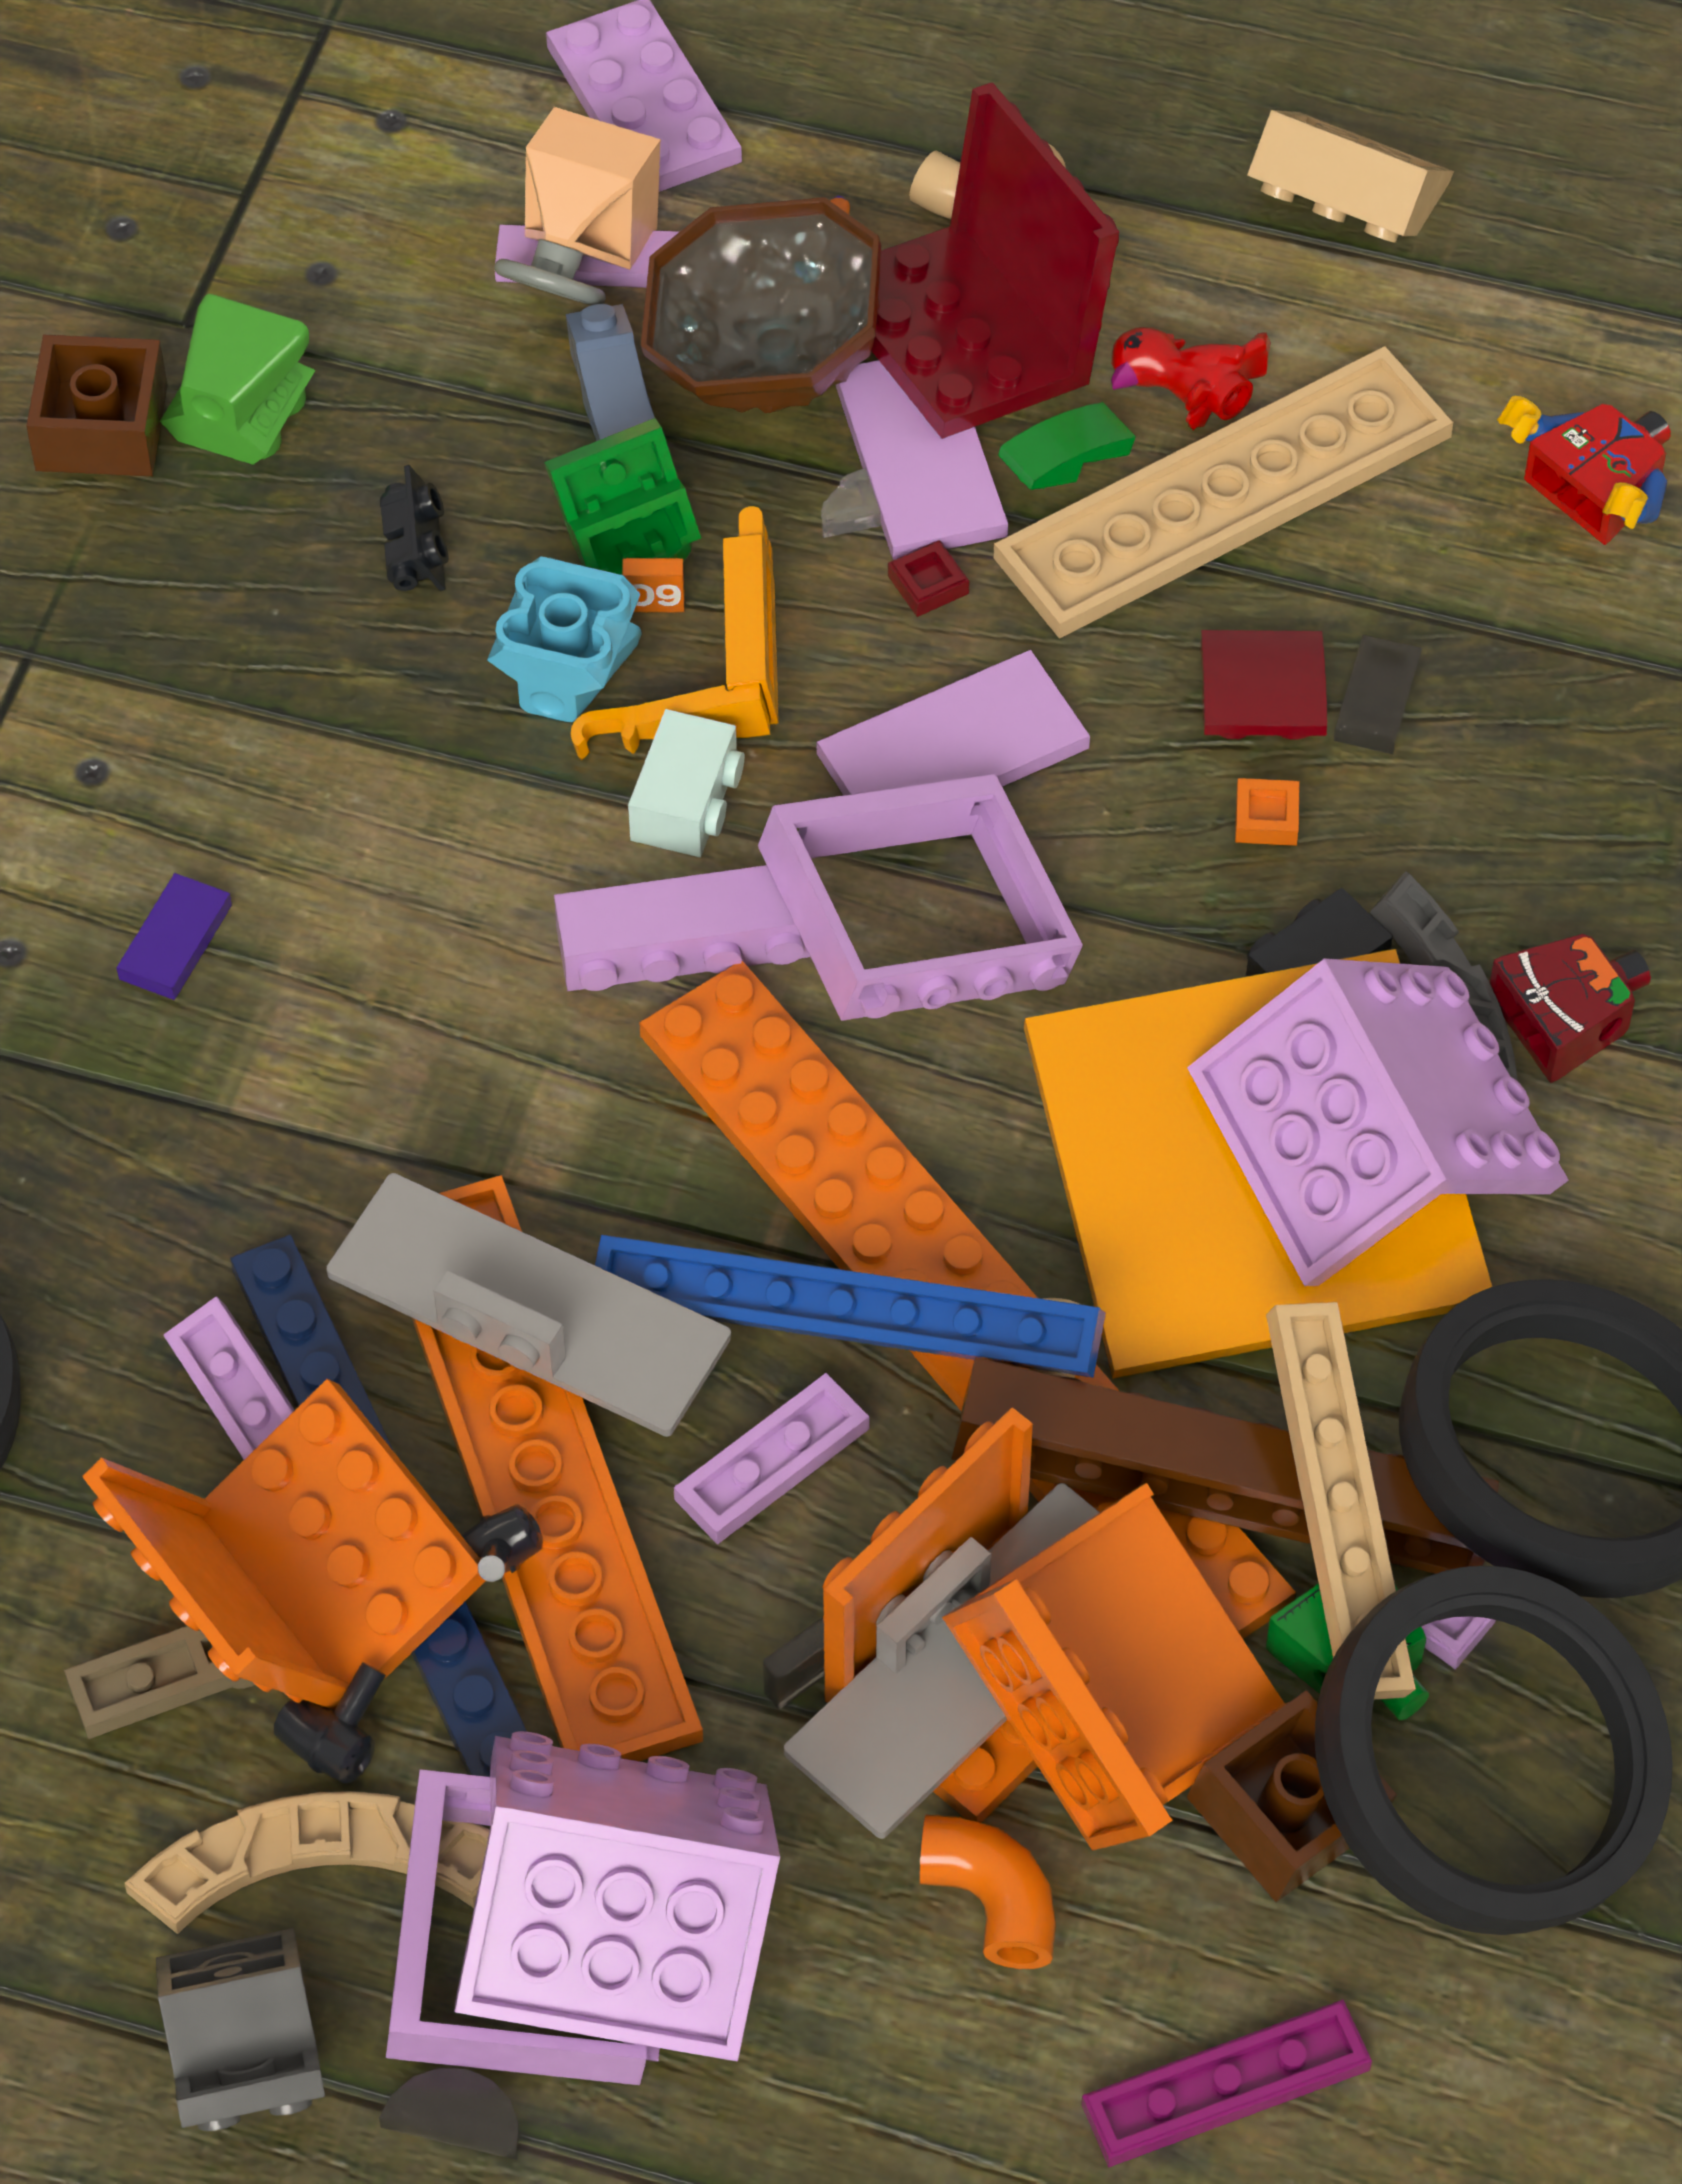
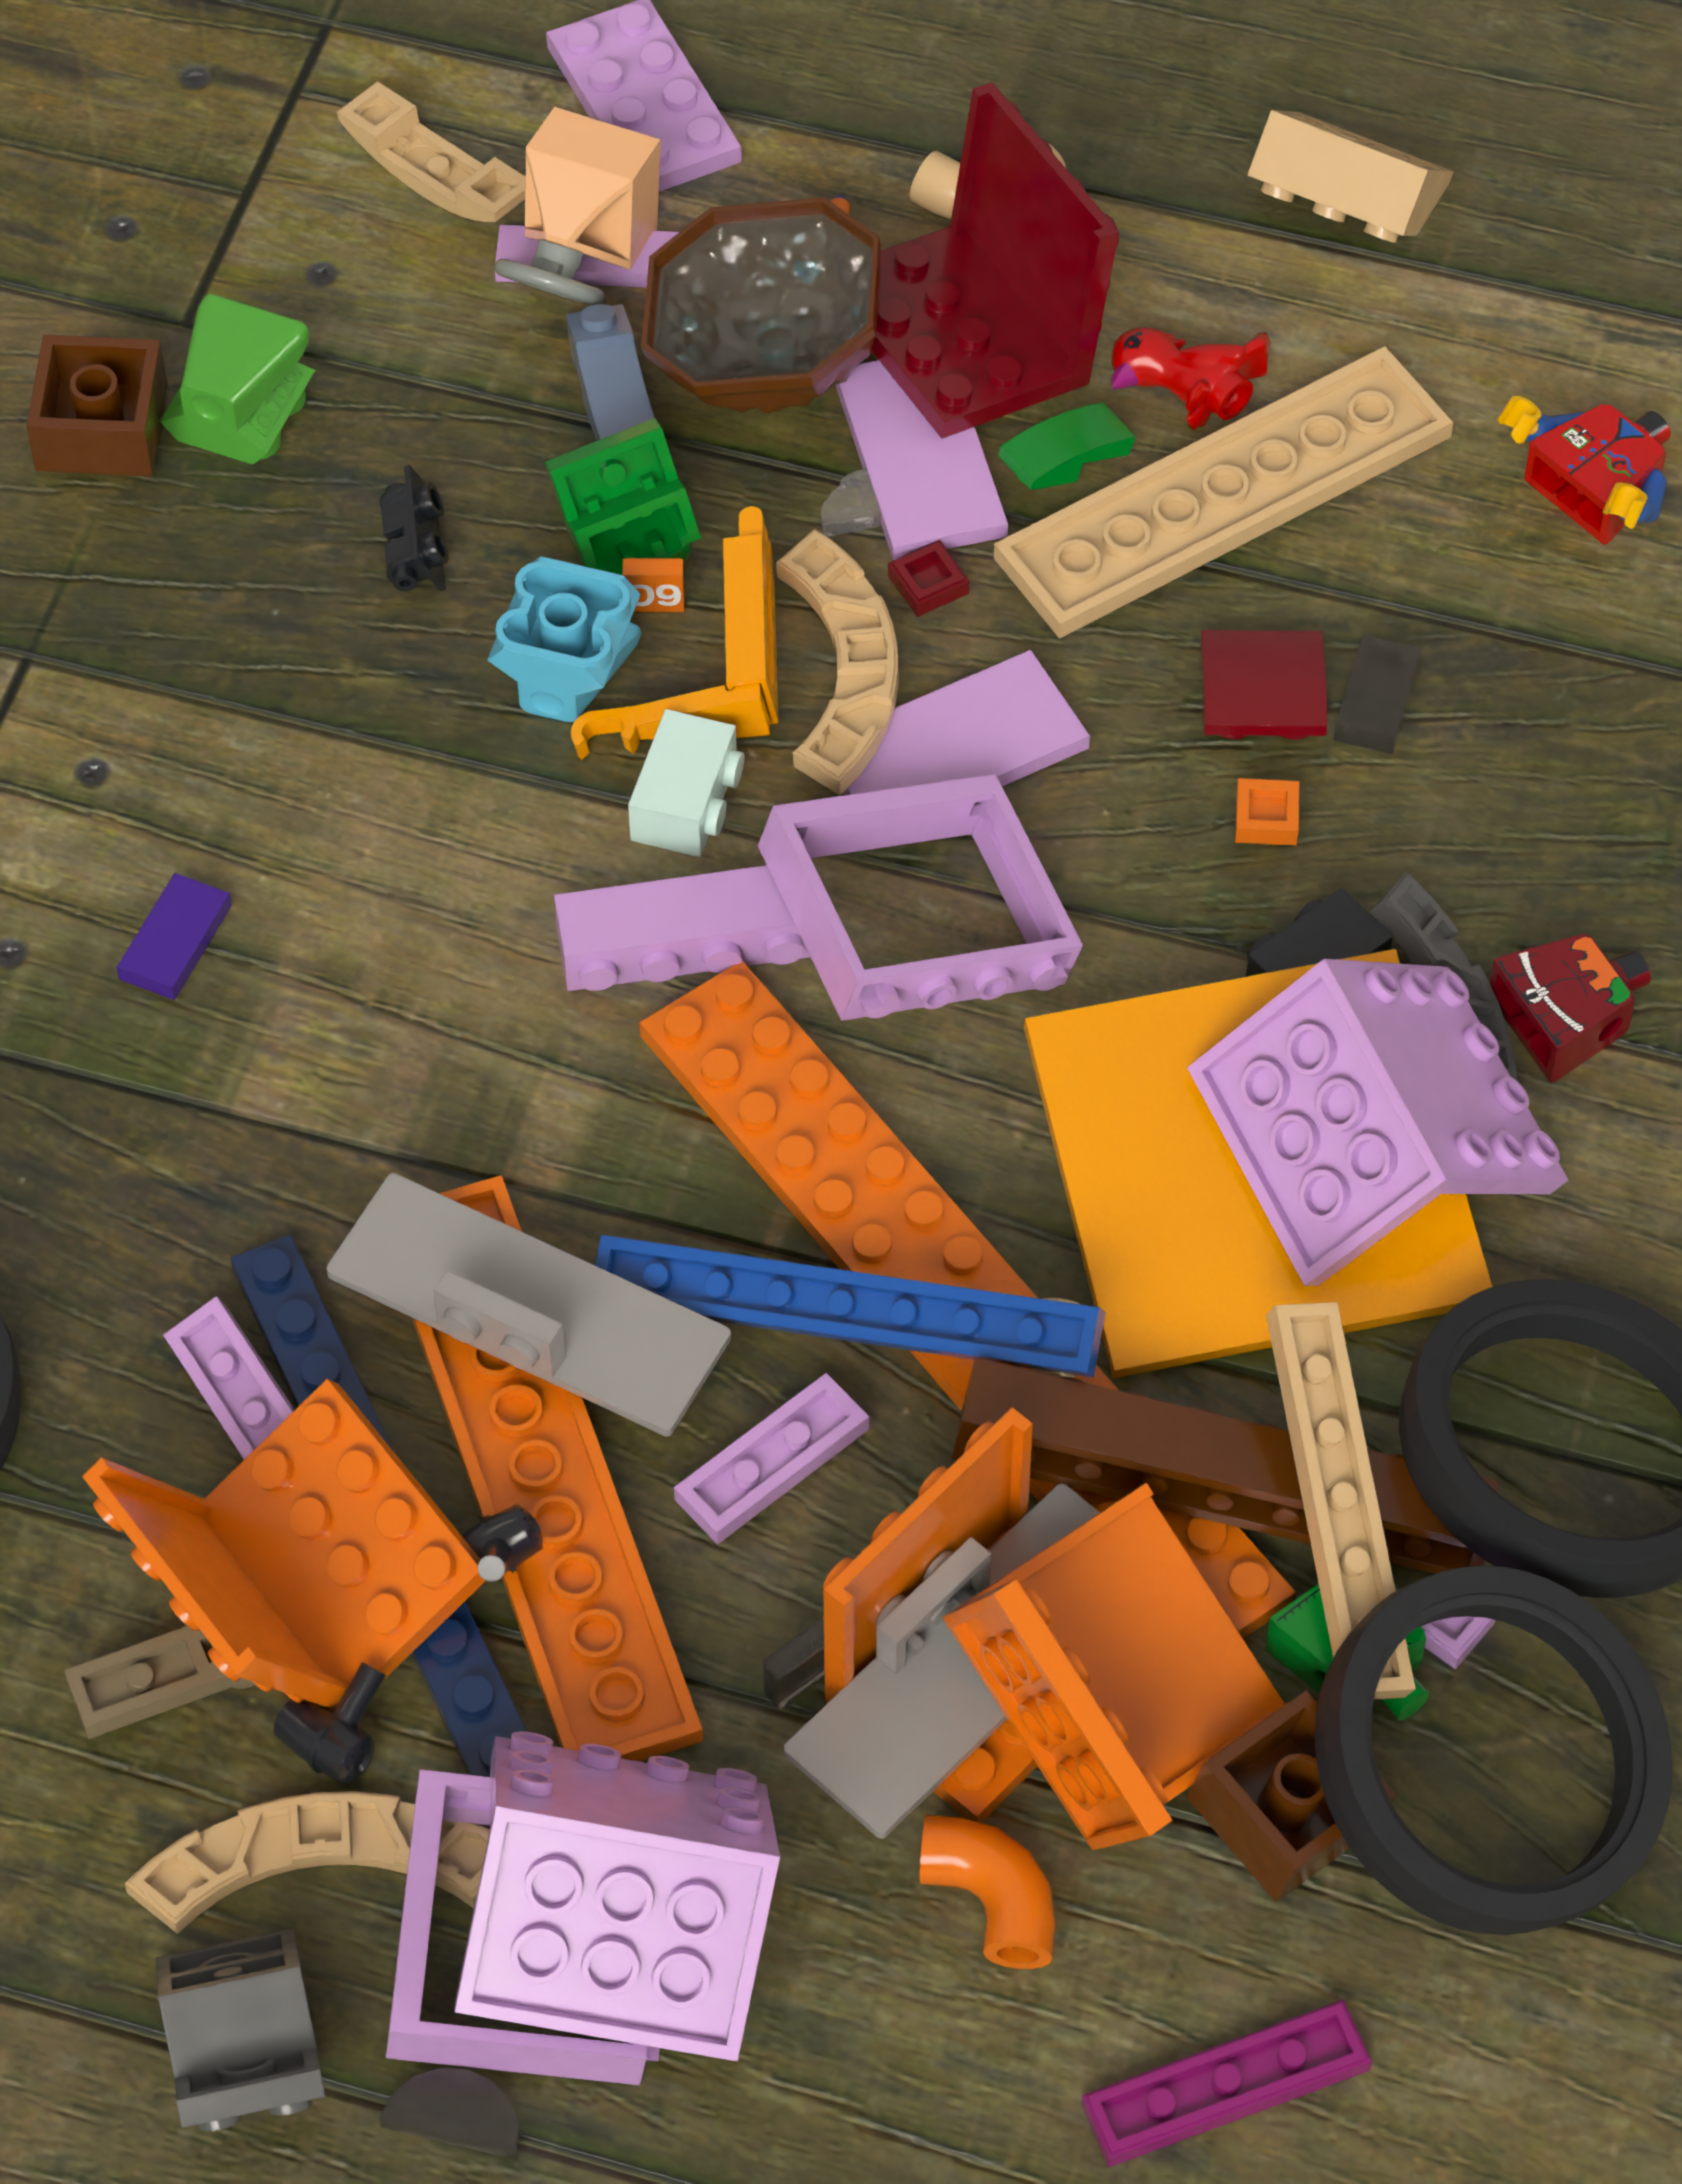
(428, 163): none -> tan slope
(865, 656): none -> tan tile

